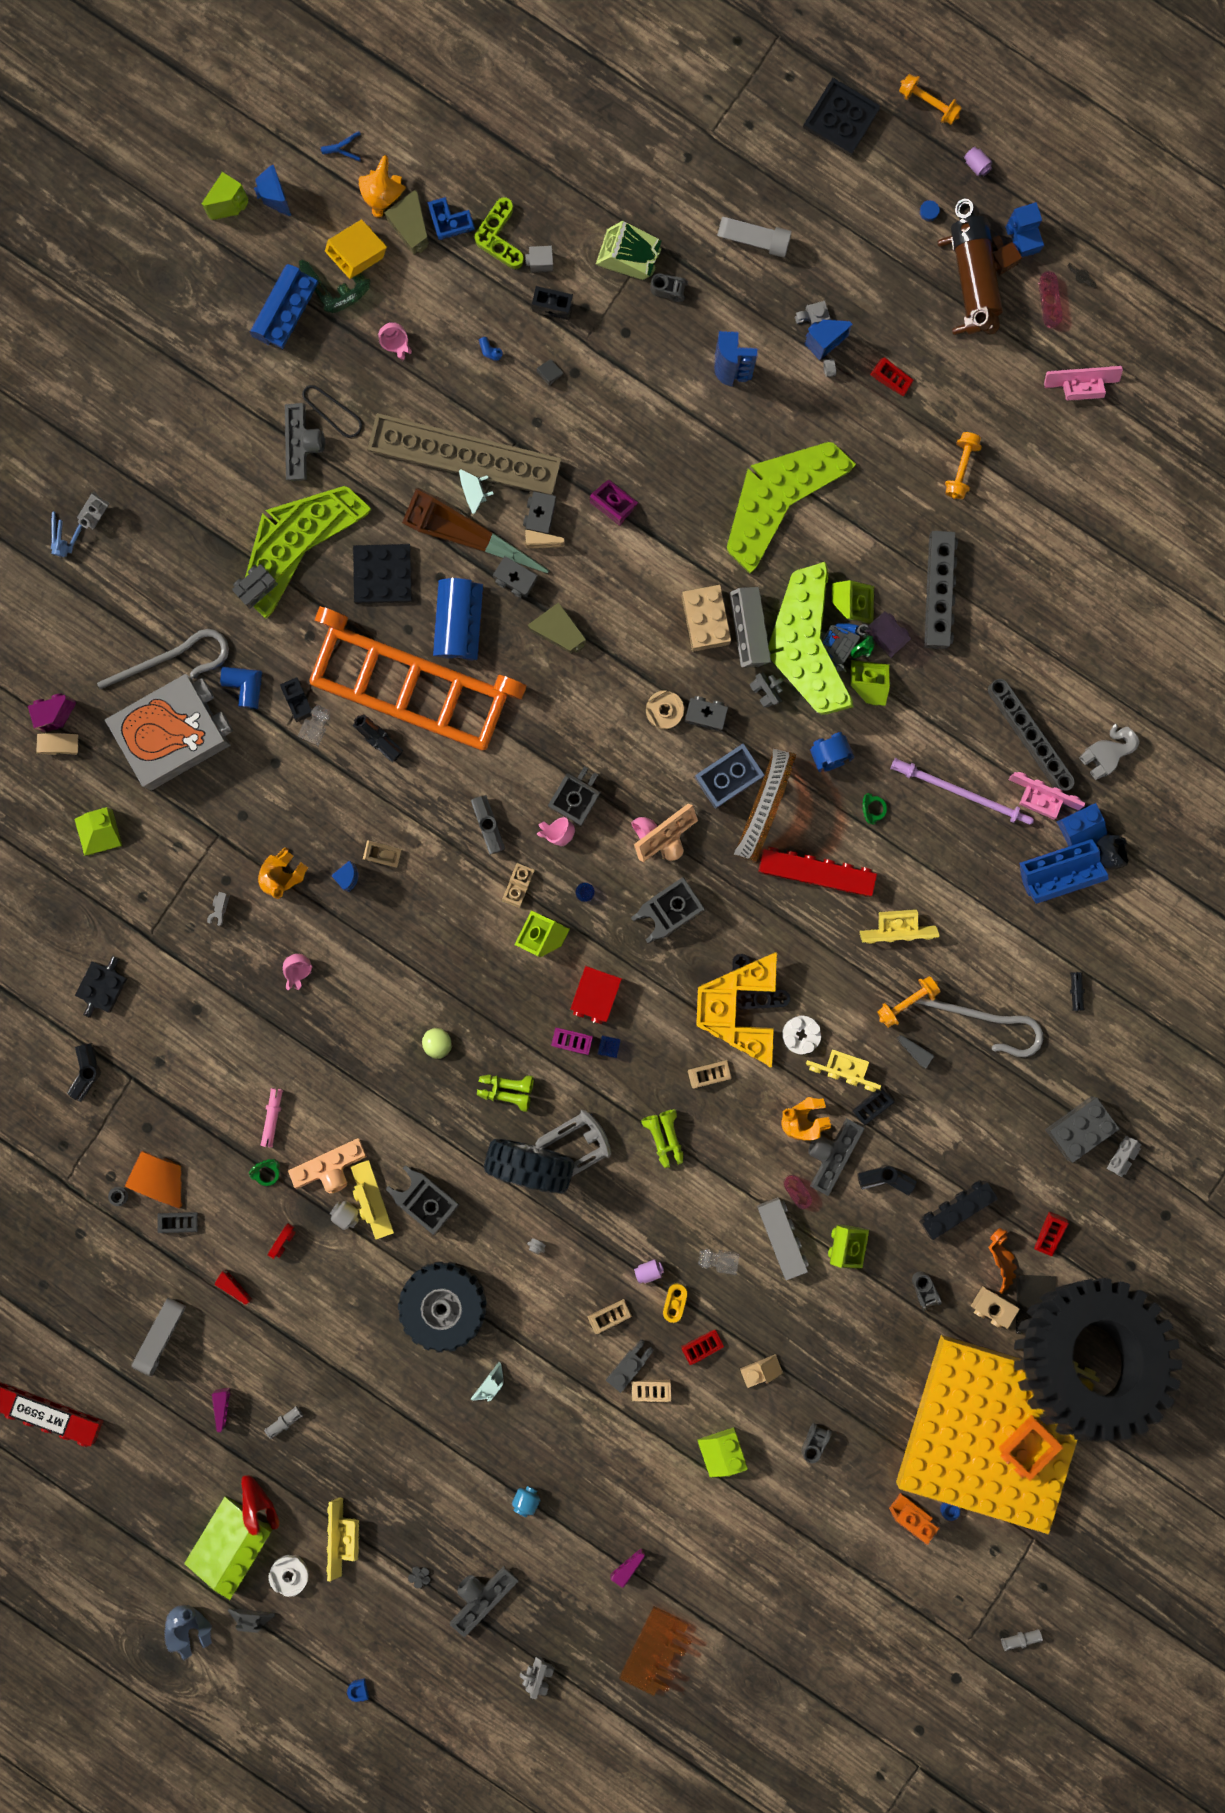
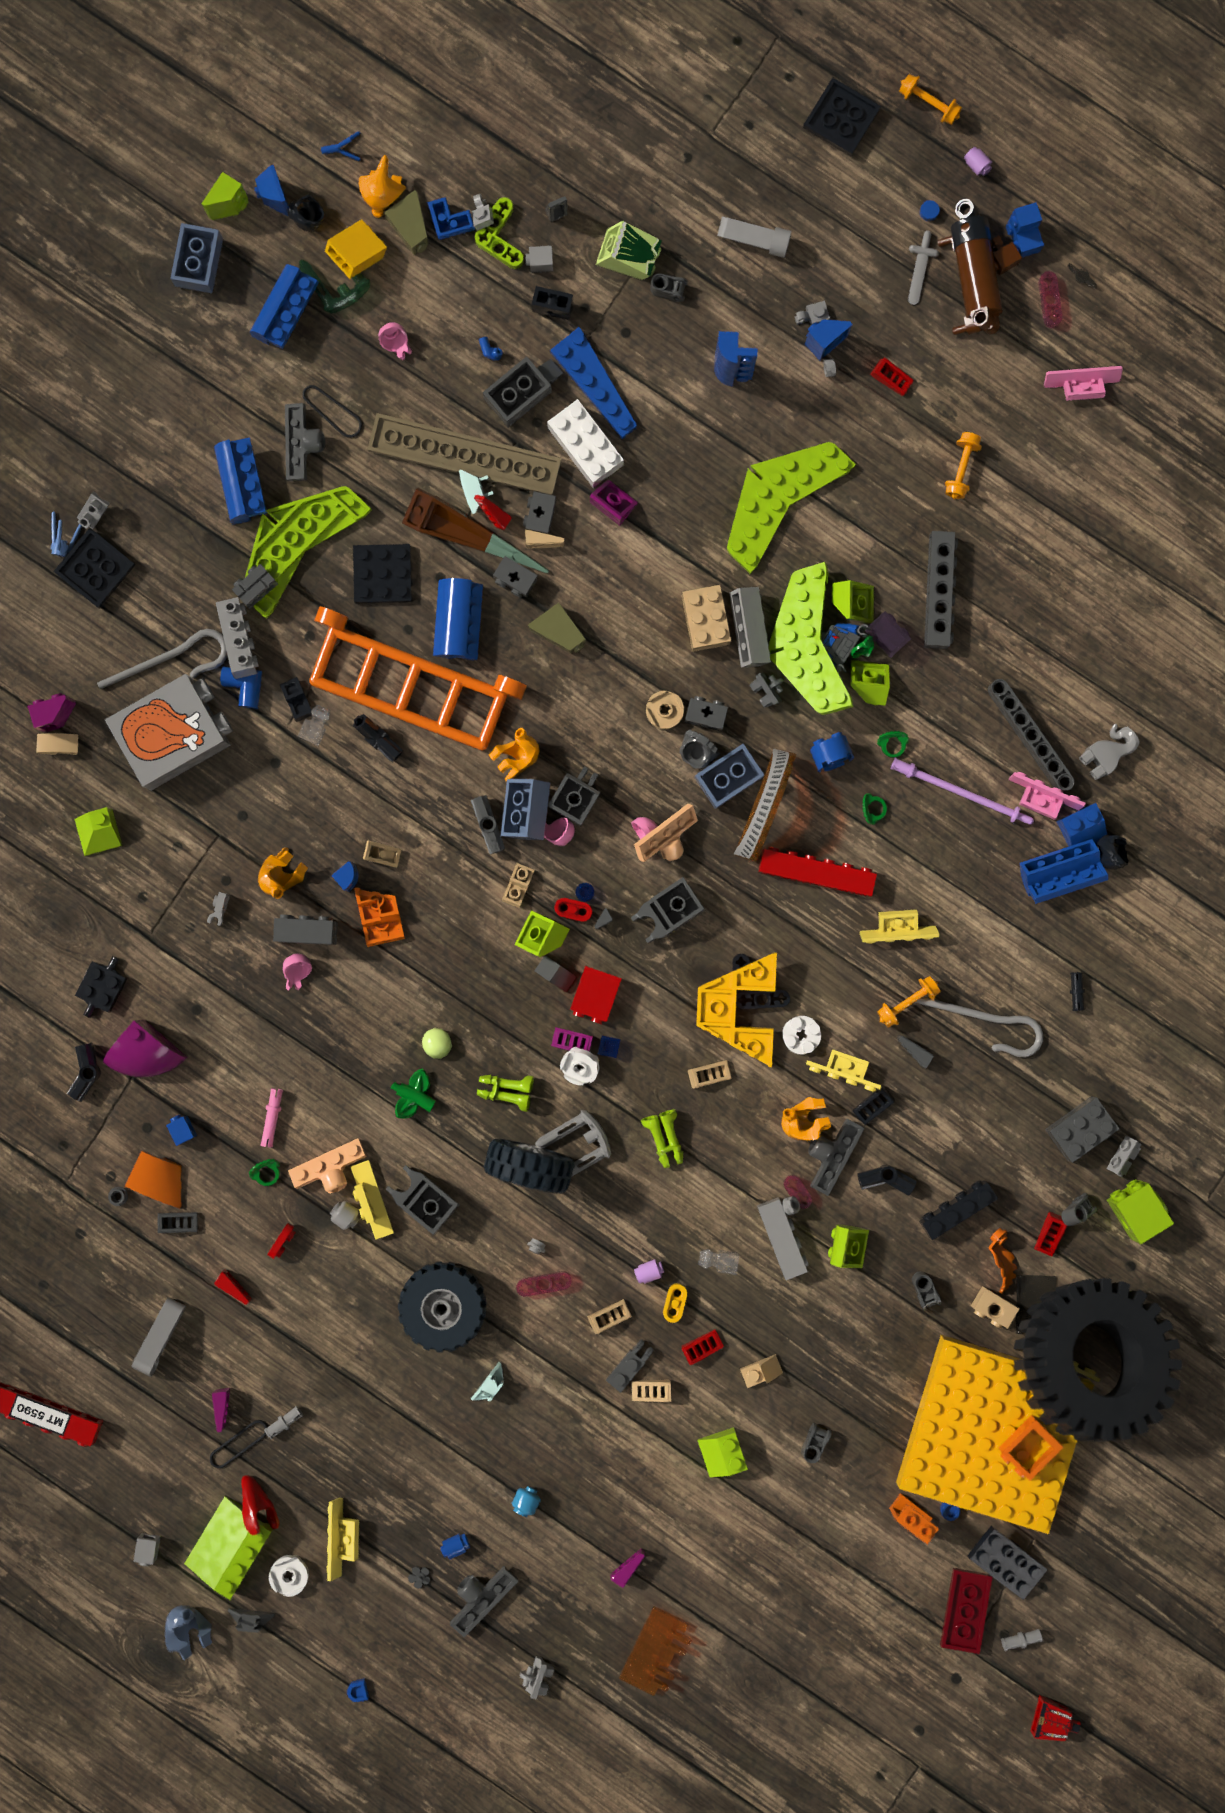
(94, 568): none -> black plate
(143, 1052): none -> magenta brick
(146, 1549): none -> light grey brick
(181, 1129): none -> blue brick
(196, 258): none -> sand blue brick
(235, 1436): none -> black piece
(236, 638): none -> light grey brick
(240, 480): none -> blue brick
(305, 930): none -> dark grey brick
(306, 214): none -> black hair
(379, 917): none -> orange slope
(413, 1095): none -> green plant
(455, 1546): none -> blue brick
(483, 214): none -> light grey plate
(496, 515): none -> red slope
(517, 392): none -> dark grey brick
(523, 749): none -> light orange piece
(525, 809): none -> sand blue brick
(555, 973): none -> dark grey slope
(557, 209): none -> dark grey slope
(559, 1286): none -> clear pink beam
(573, 909): none -> red plate
(585, 369): none -> blue wing
(585, 443): none -> white brick
(586, 1059): none -> white plate
(604, 919): none -> dark grey slope
(697, 750): none -> dark grey hair
(791, 1205): none -> light grey axle
(884, 738): none -> green piece
(923, 253): none -> light grey sword
(966, 1611): none -> dark red plate
(1007, 1562): none -> black plate
(1052, 1721): none -> red torso
(1078, 1210): none -> dark grey piece
(1140, 1211): none -> lime brick

